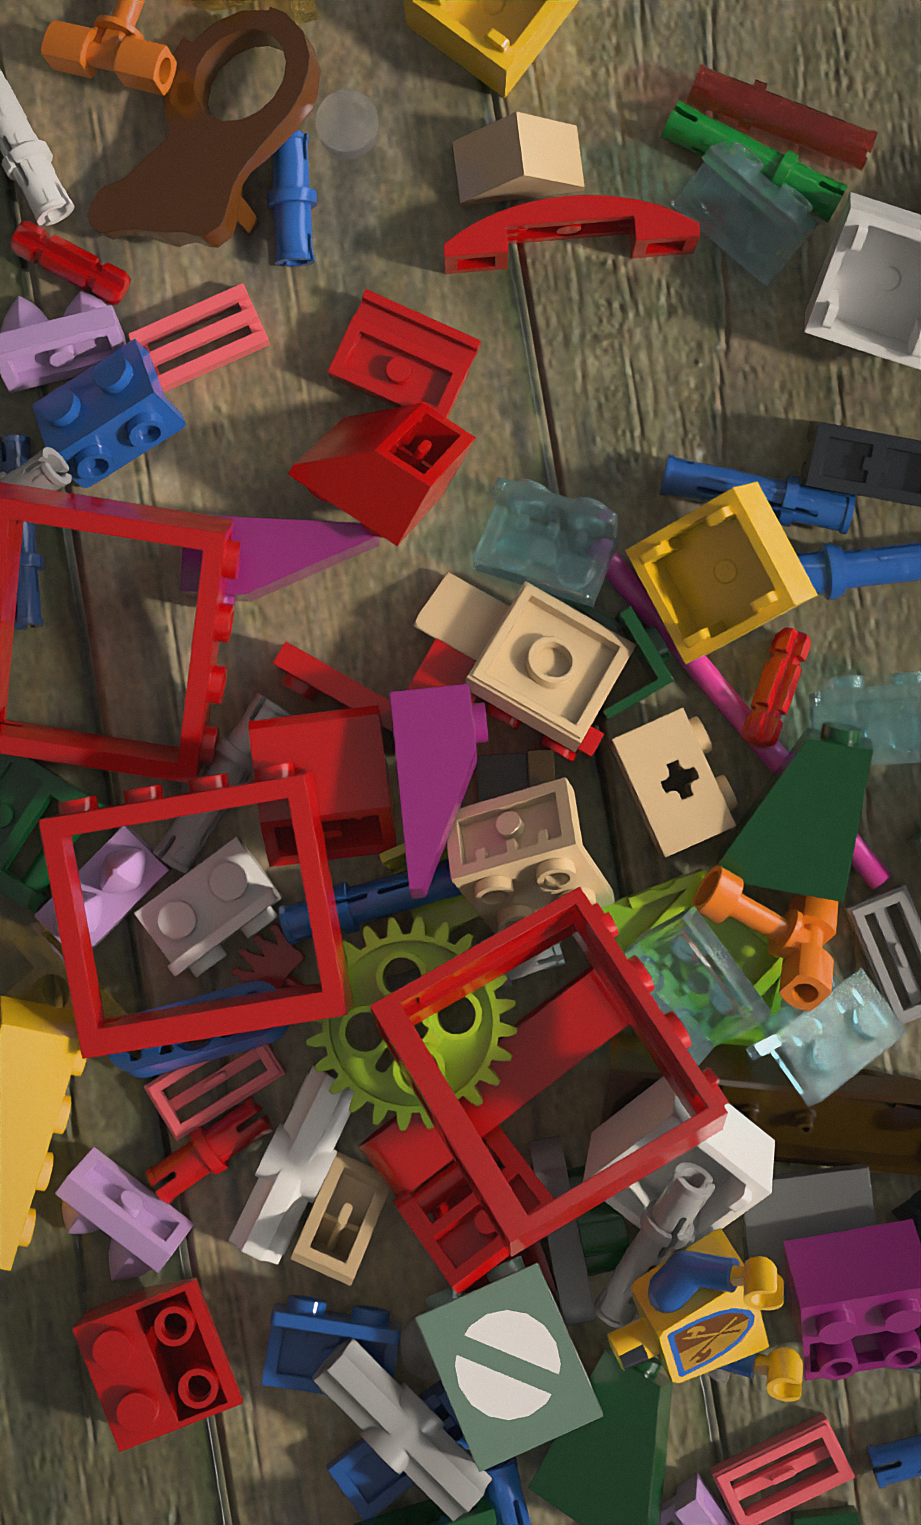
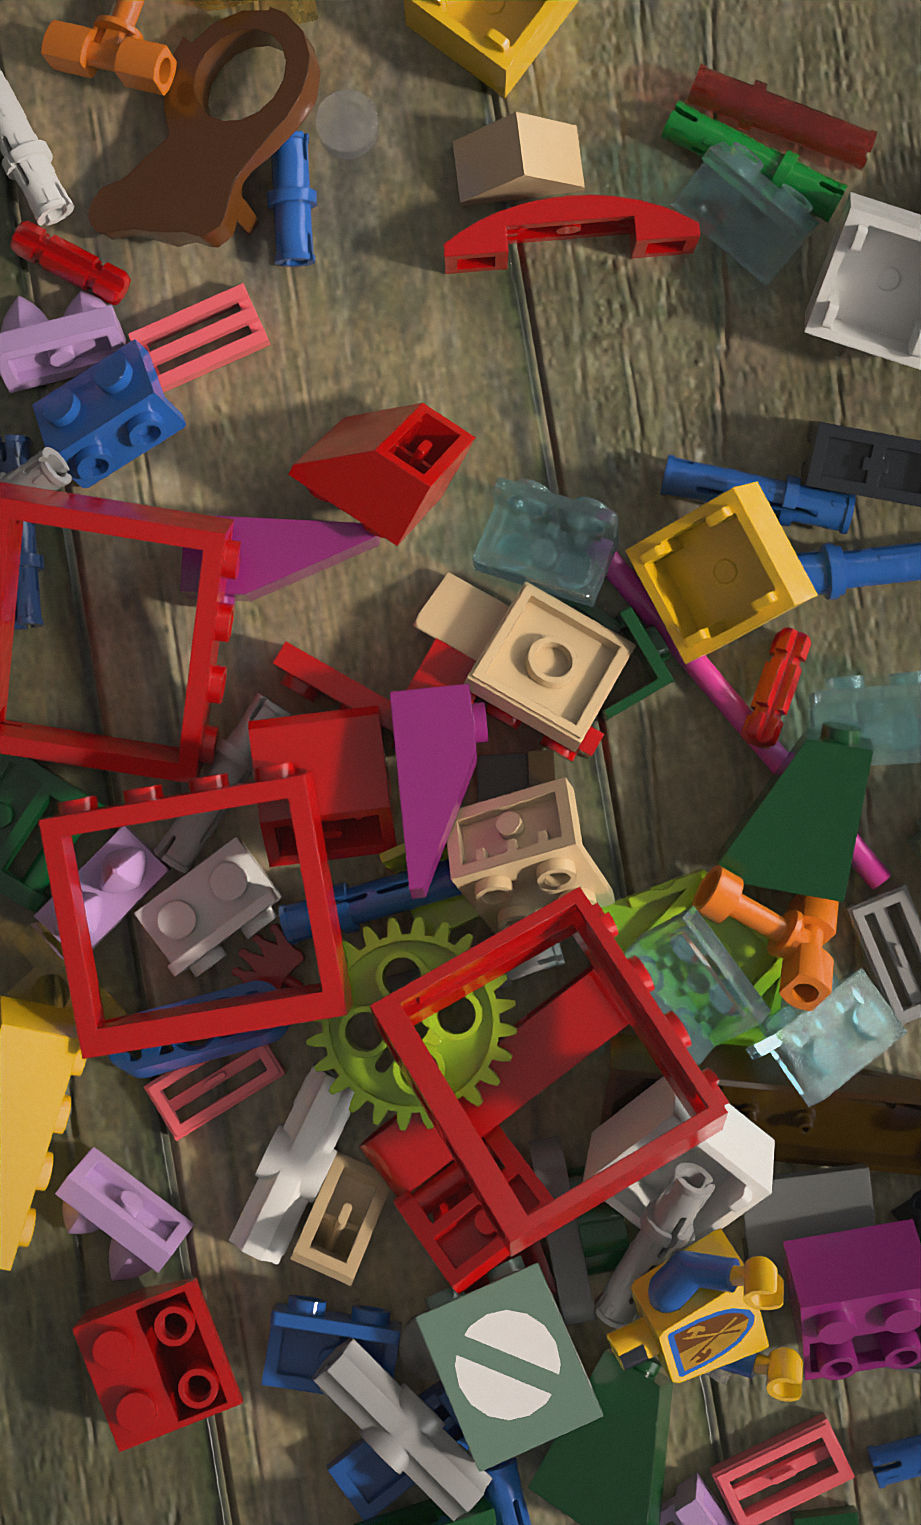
(209, 1150): red pin -> none
(403, 356): red plate -> none
(669, 819): tan brick -> none

